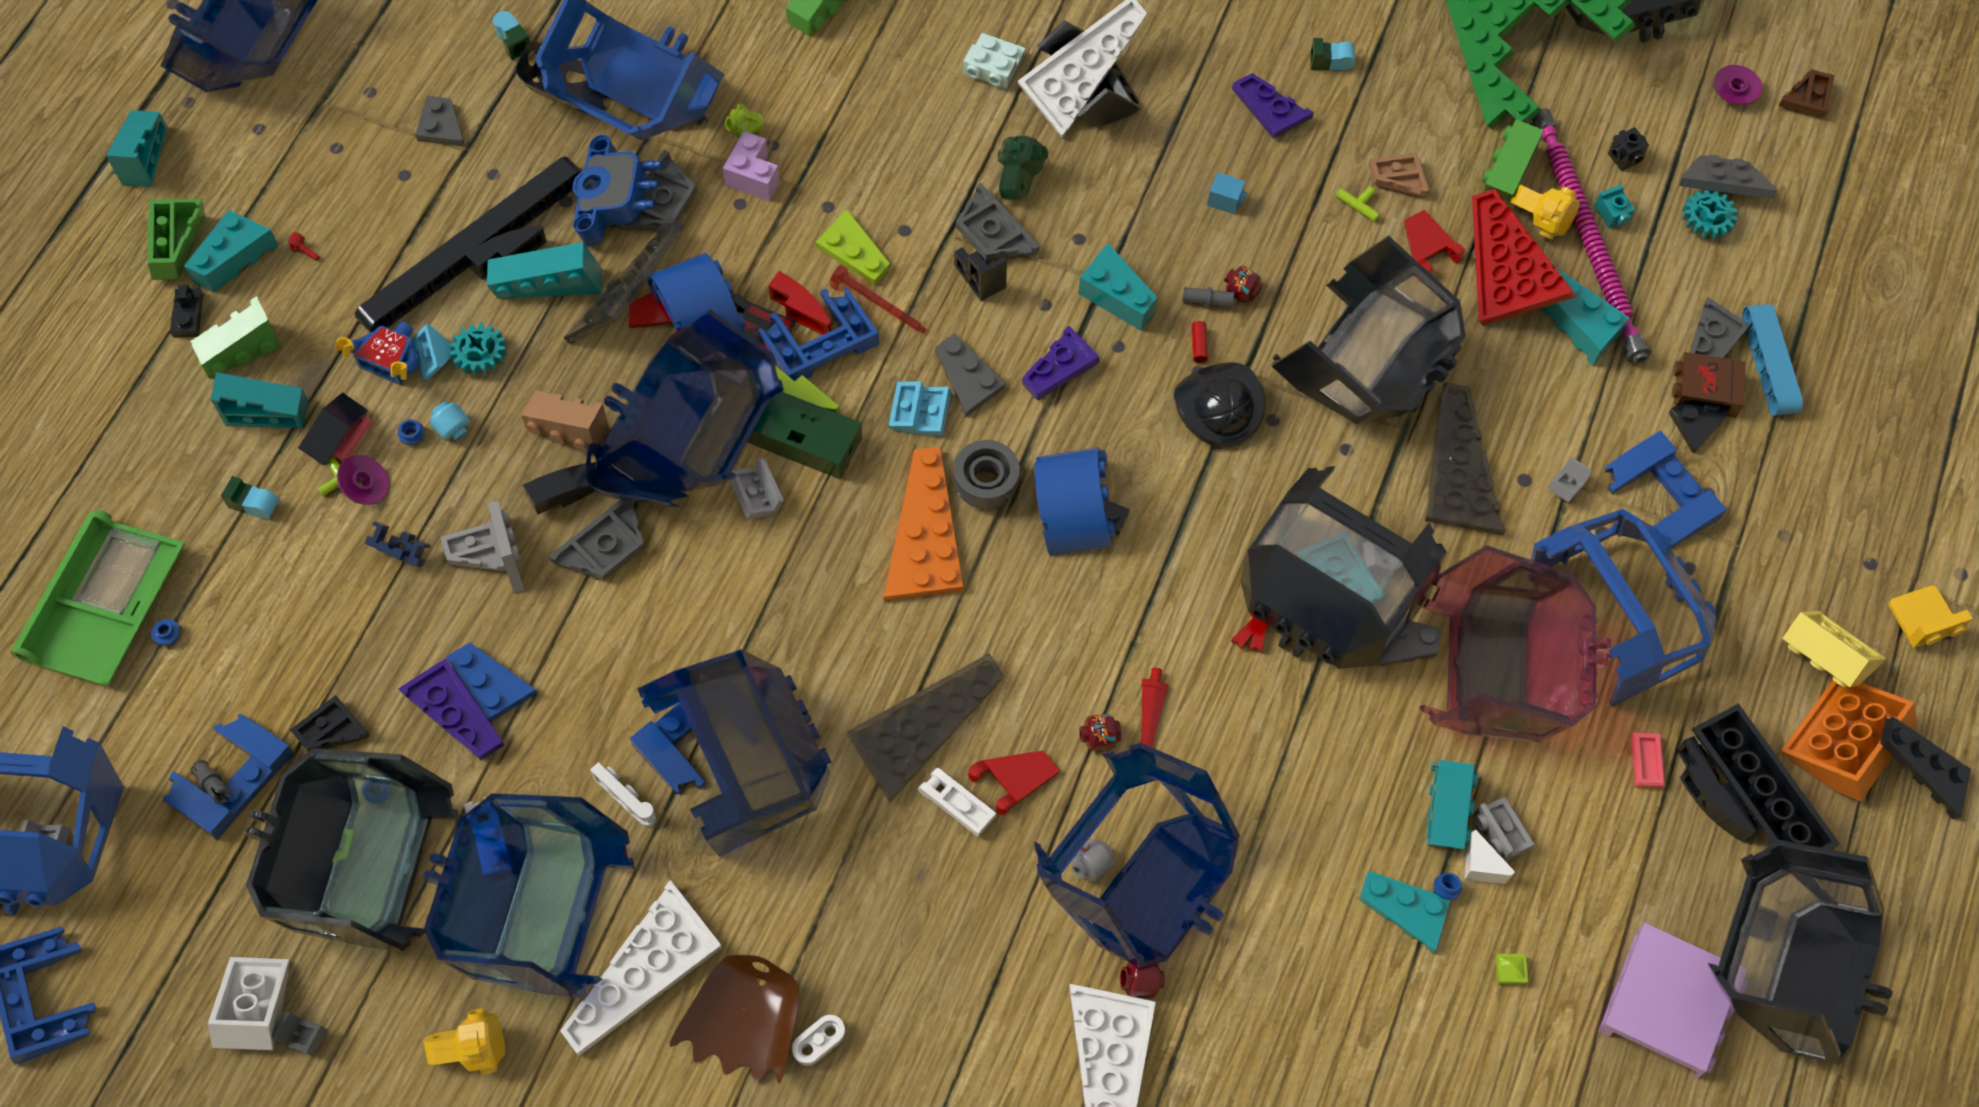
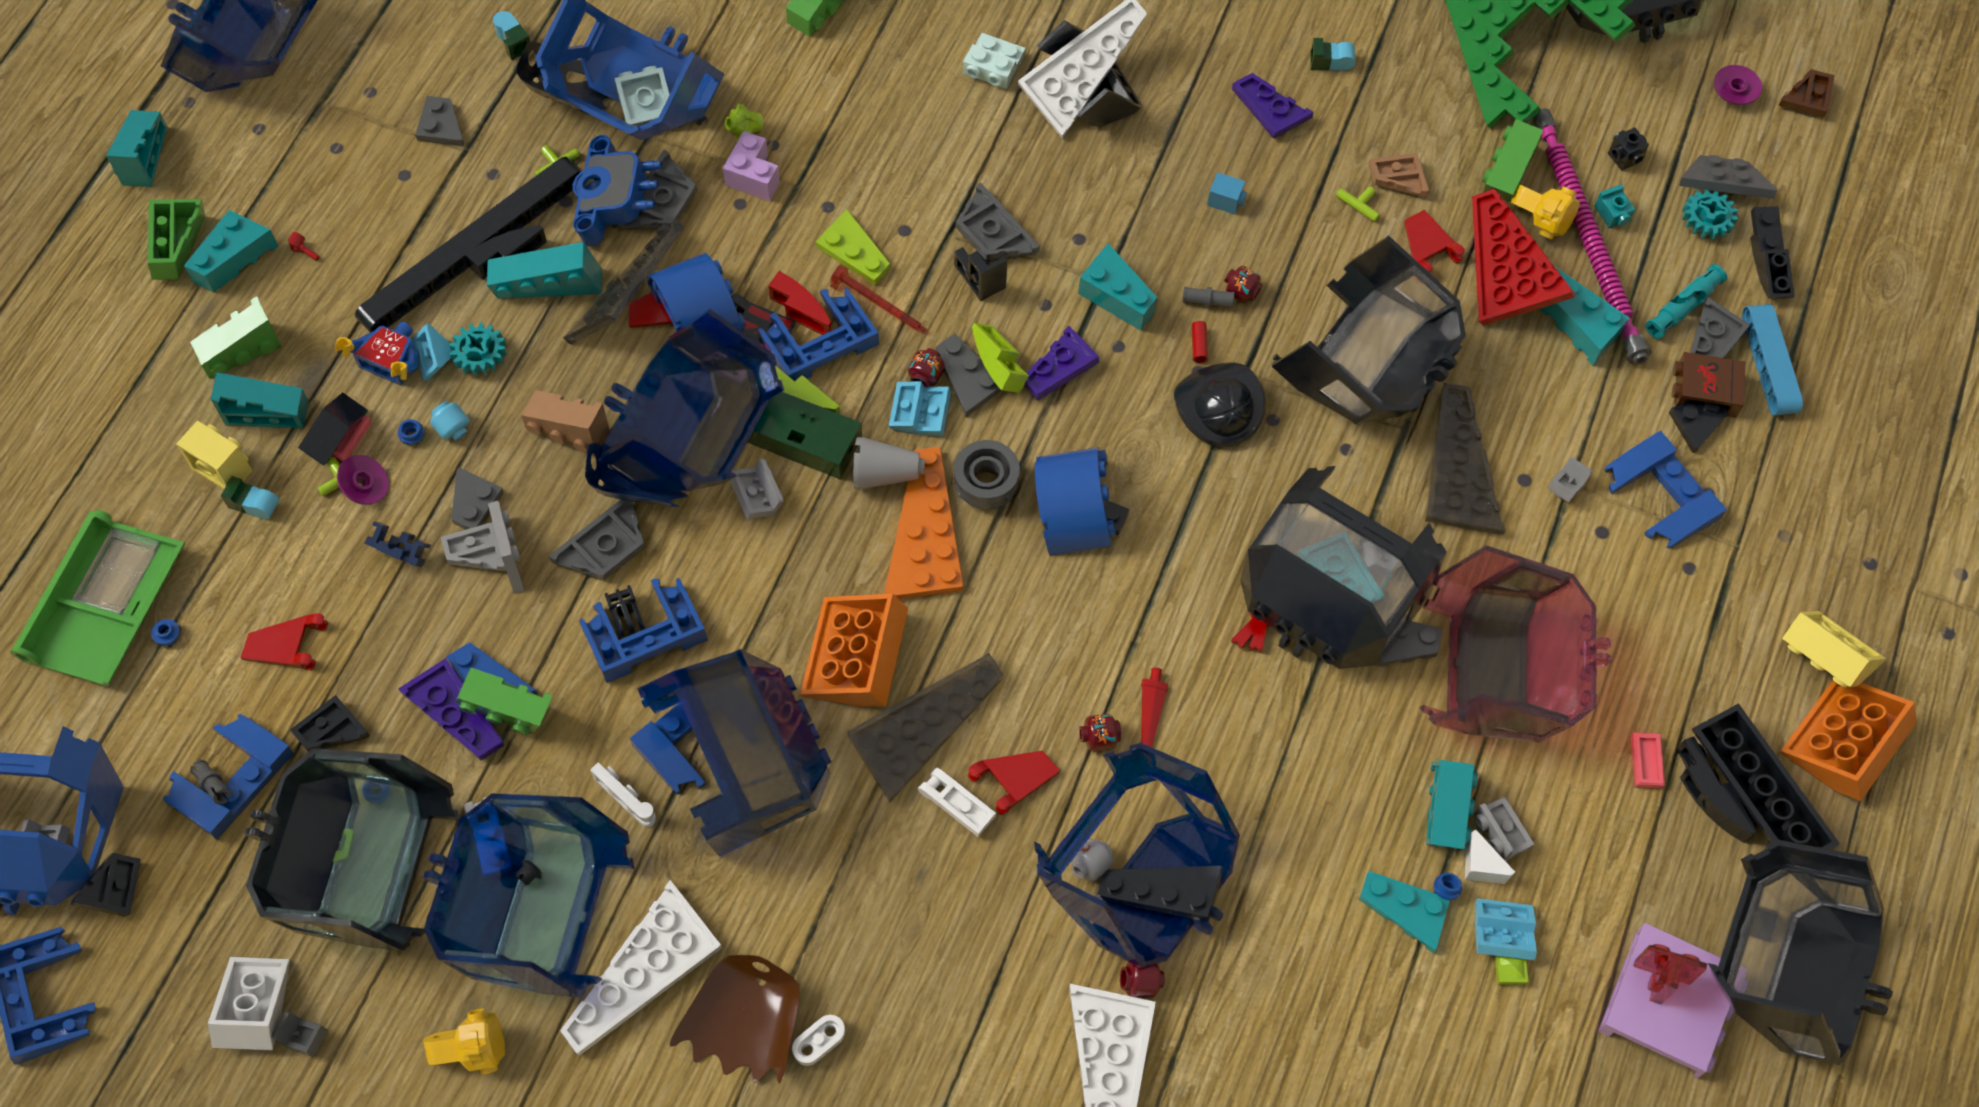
(110, 886): none -> black wing
(186, 312): black hinge -> none
(213, 454): none -> light yellow brick
(282, 642): none -> red flag
(472, 499): none -> dark grey wing
(502, 702): none -> bright green wedge
(528, 872): none -> black piece
(552, 157): none -> lime piece
(559, 488): black slope -> none
(618, 656): none -> blue wedge
(624, 608): none -> black arm
(642, 94): none -> light aqua plate
(855, 650): none -> orange slope
(884, 464): none -> light grey cone
(926, 367): none -> dark red head
(999, 358): none -> lime slope
(1021, 159): clear green piece -> none
(1171, 890): none -> black wing
(1505, 929): none -> medium azure slope
(1643, 654): blue windscreen -> none
(1668, 970): none -> clear red bracket
(1686, 301): none -> teal piece
(1769, 253): none -> black slope
(1927, 617): yellow bracket -> none
(1929, 764): black wing -> none

